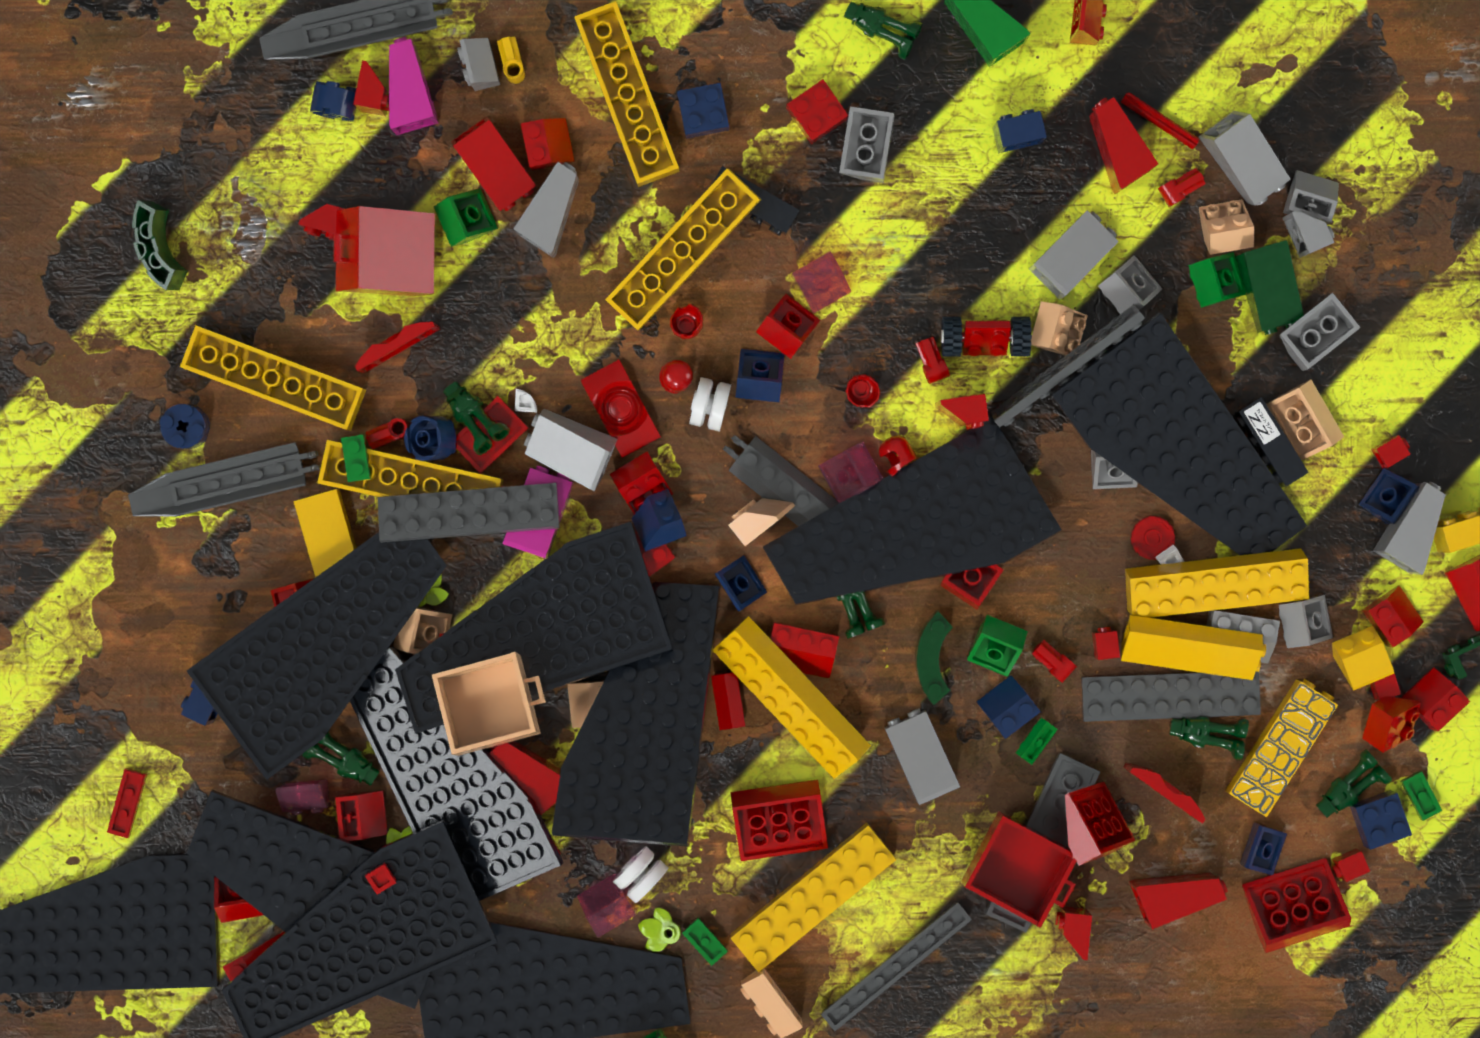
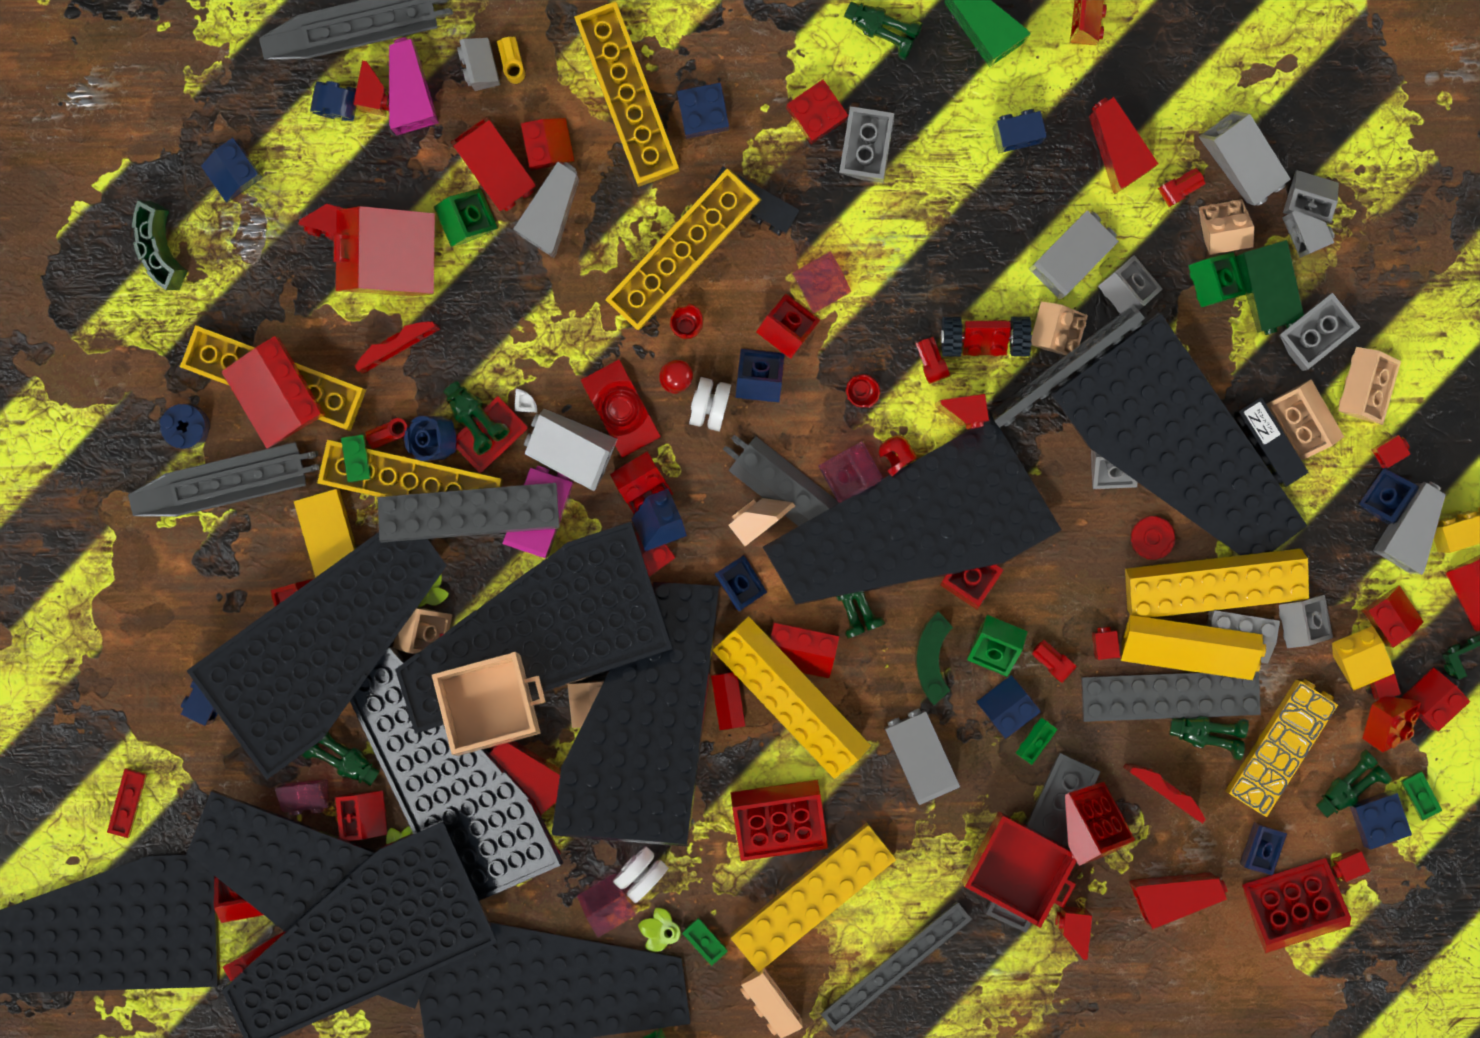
(231, 170): none -> dark blue slope
(272, 392): none -> red slope
(380, 878): red tile -> none
(1160, 120): red axle -> none
(1170, 555): white tile -> none
(1369, 385): none -> light nougat slope

